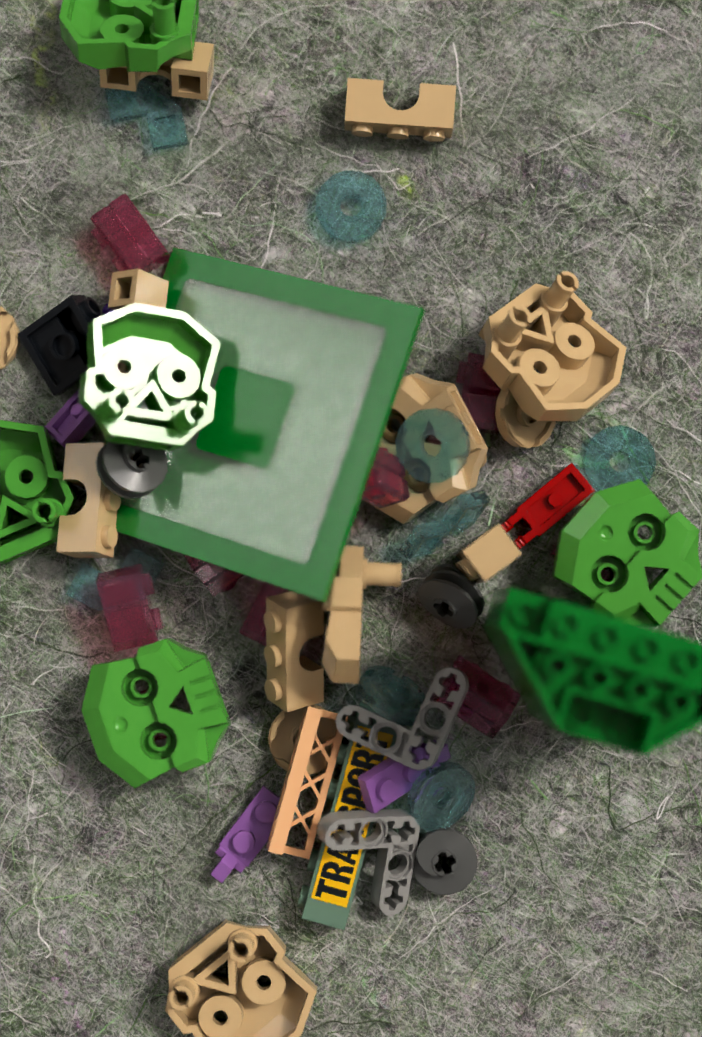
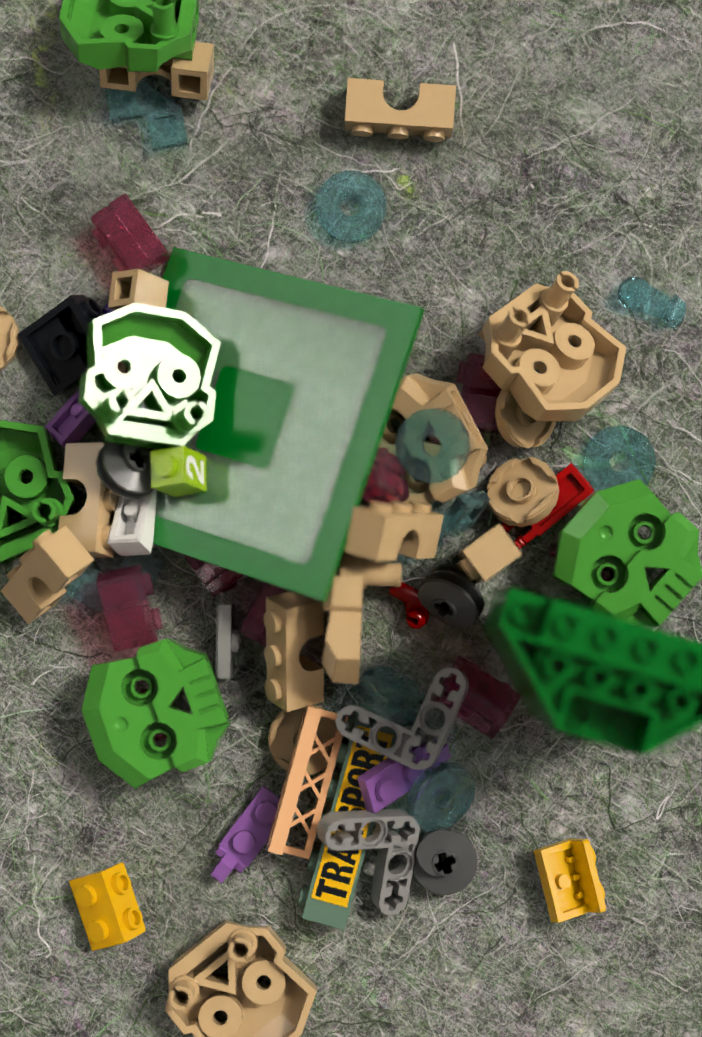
(44, 572): none -> tan arch
(107, 907): none -> yellow bracket
(133, 526): none -> white slope
(178, 471): none -> lime brick
(226, 641): none -> light grey plate
(392, 529): none -> tan arch
(416, 613): none -> red arm
(522, 491): none -> tan tile
(570, 879): none -> yellow bracket
(642, 297): none -> clear light blue piece

